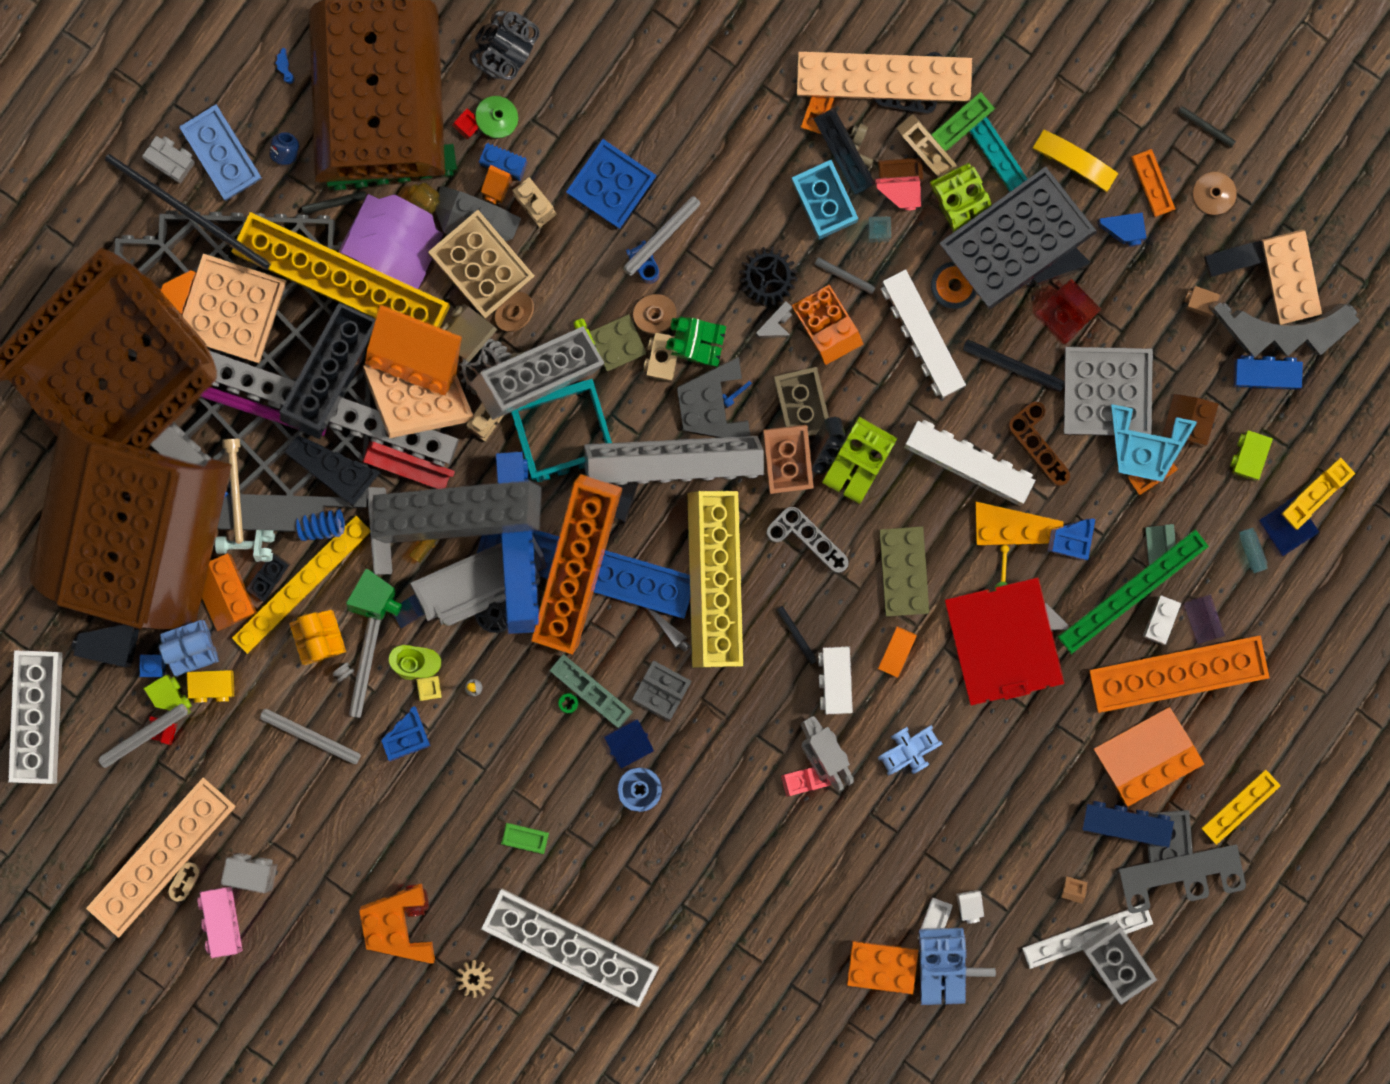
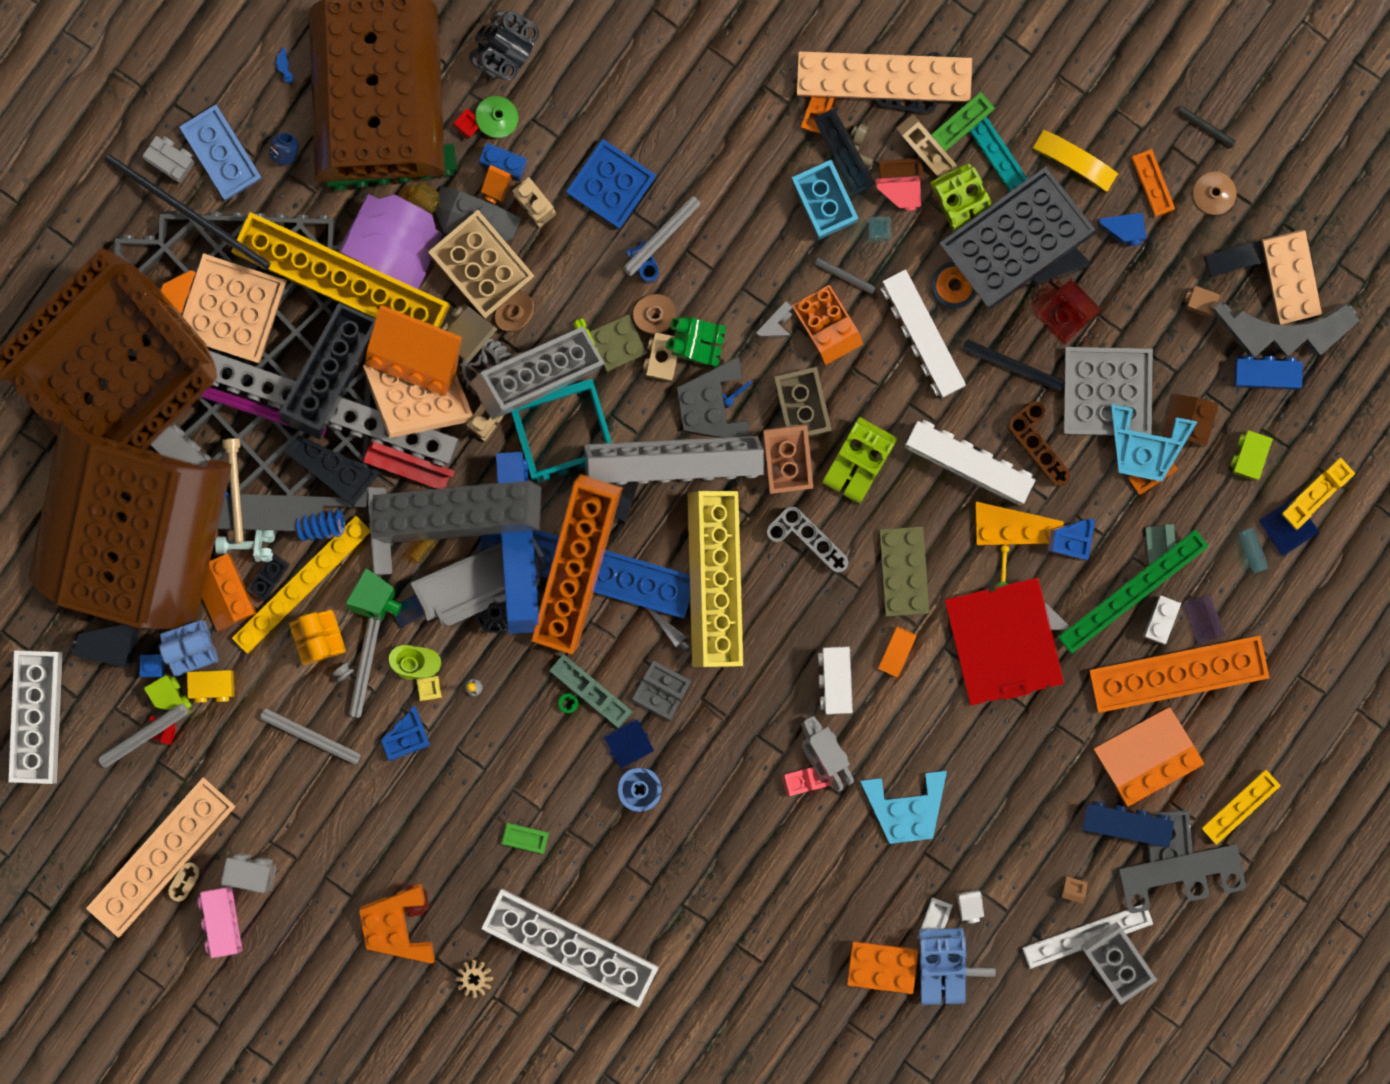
(334, 202): pearl dark grey bar -> none
(759, 272): black gear -> none
(796, 635): black bar -> none
(827, 444): black beam -> none
(903, 755): light blue axle -> none
(910, 816): none -> medium azure wing

